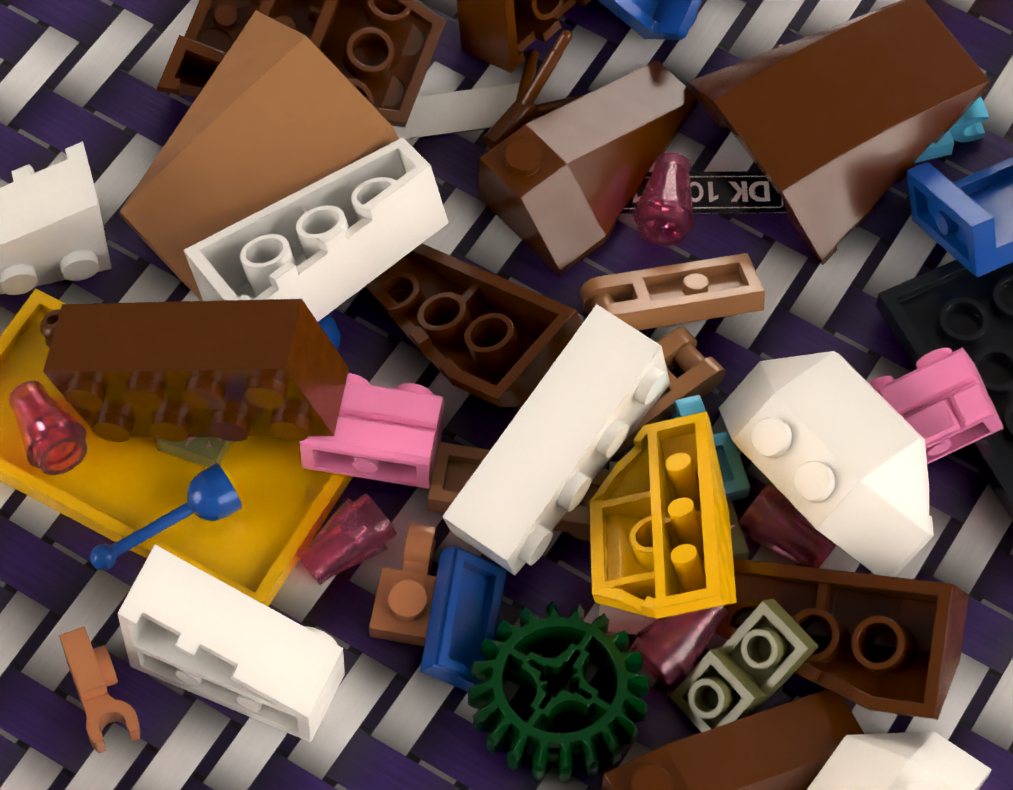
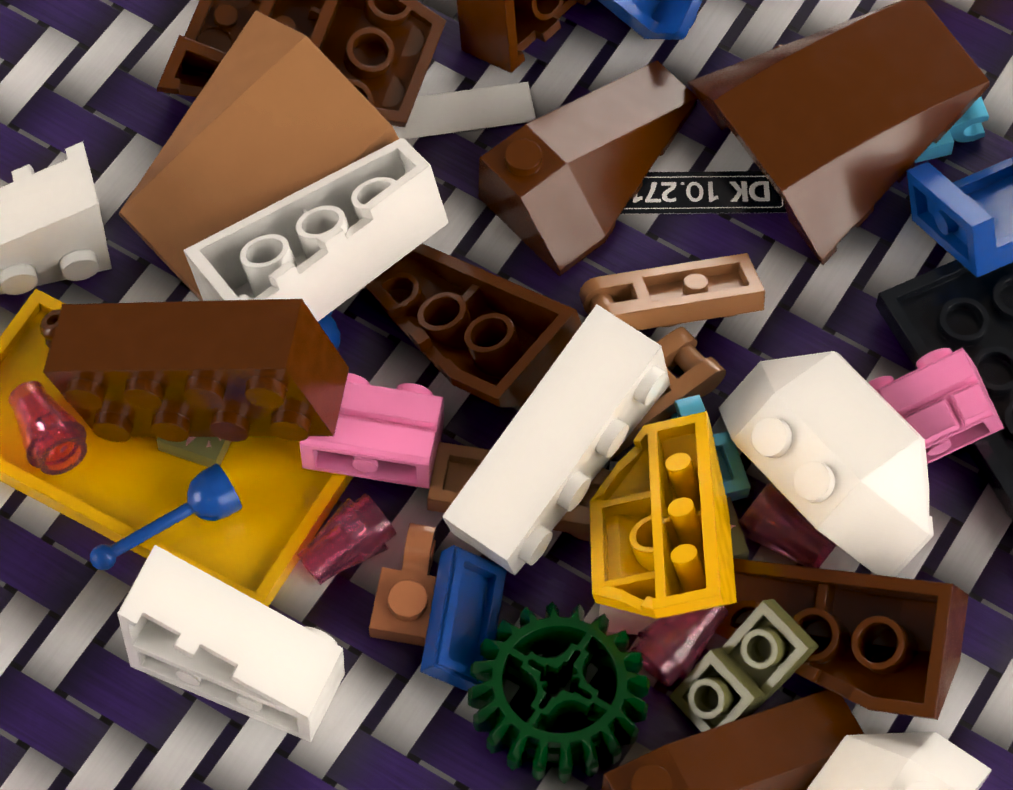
(92, 675): nougat plate -> none
(530, 86): reddish brown plant -> none
(666, 203): clear pink cone -> none

